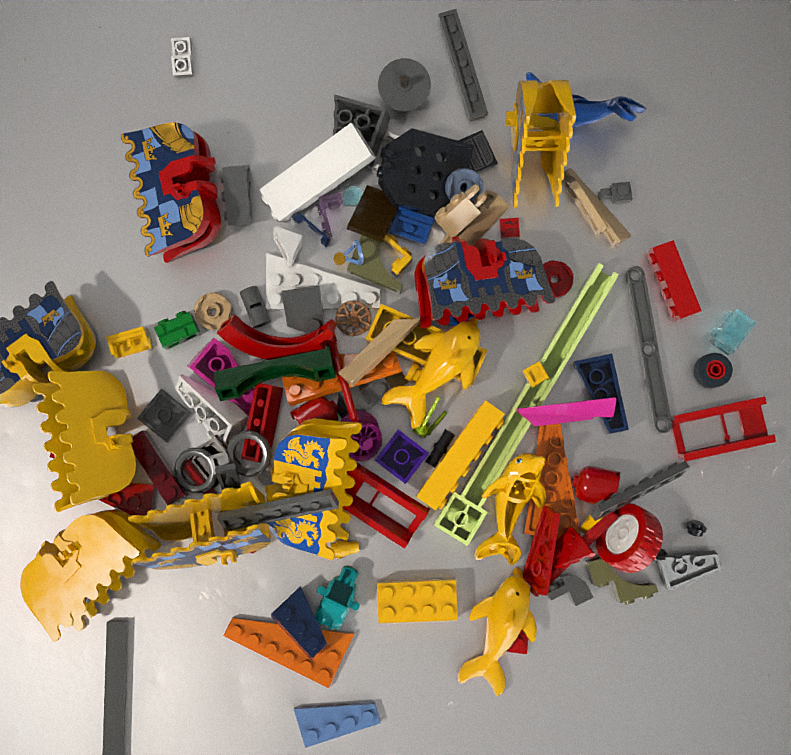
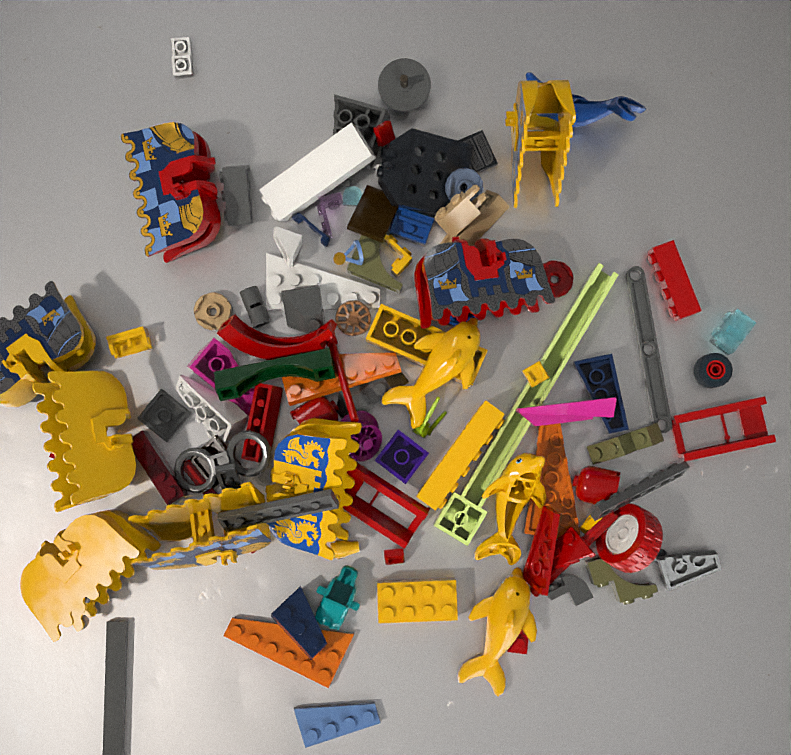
(133, 499): red wing -> none
(177, 329): green brick -> none
(378, 349): tan wedge -> none
(384, 133): none -> red tile
(394, 556): none -> red tile
(413, 373): yellow wheel -> none
(440, 448): black pin -> none
(462, 64): dark grey plate -> none
(509, 228): red tile -> none
(594, 210): tan wedge -> none
(619, 192): dark grey plate -> none
(625, 443): none -> olive arch
(696, 528): black plate -> none

